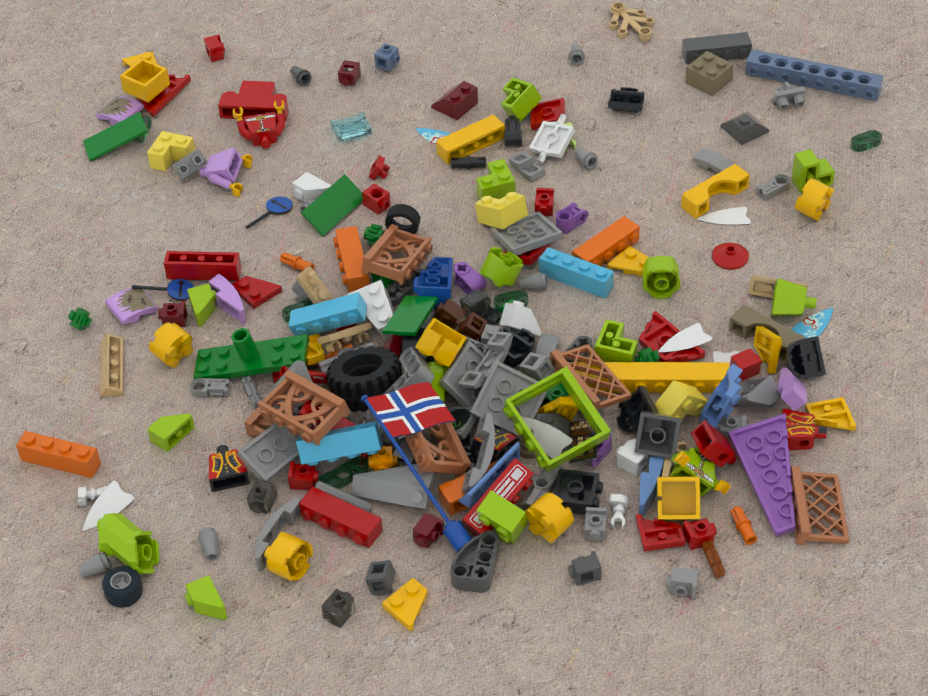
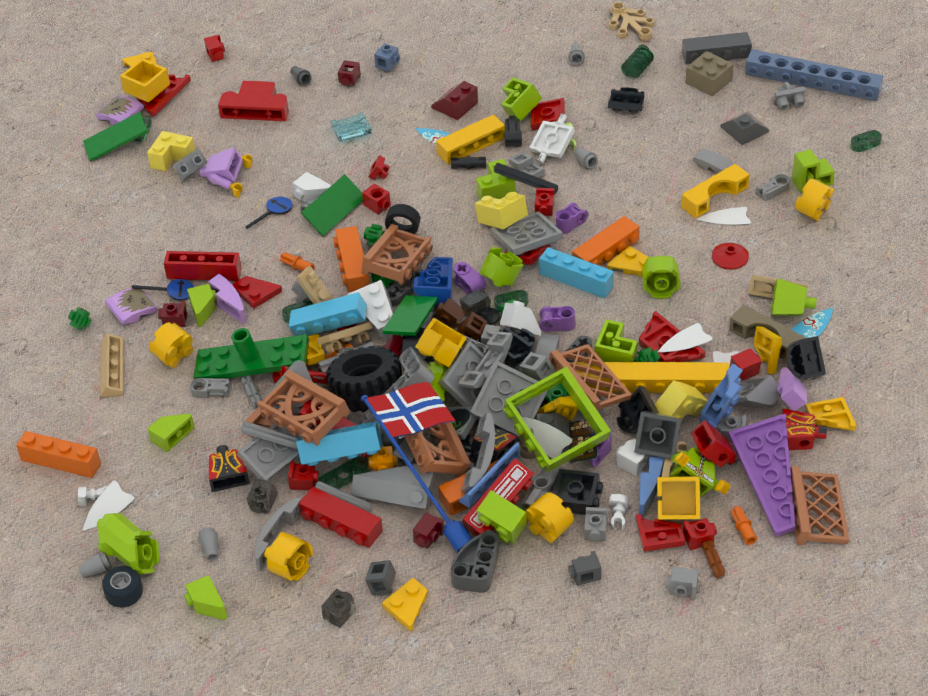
(262, 128): red torso -> none
(269, 434): none -> light grey axle
(523, 177): none -> black axle
(535, 281): light grey cone -> none
(559, 318): none -> medium lavender piece
(637, 62): none -> clear green piece

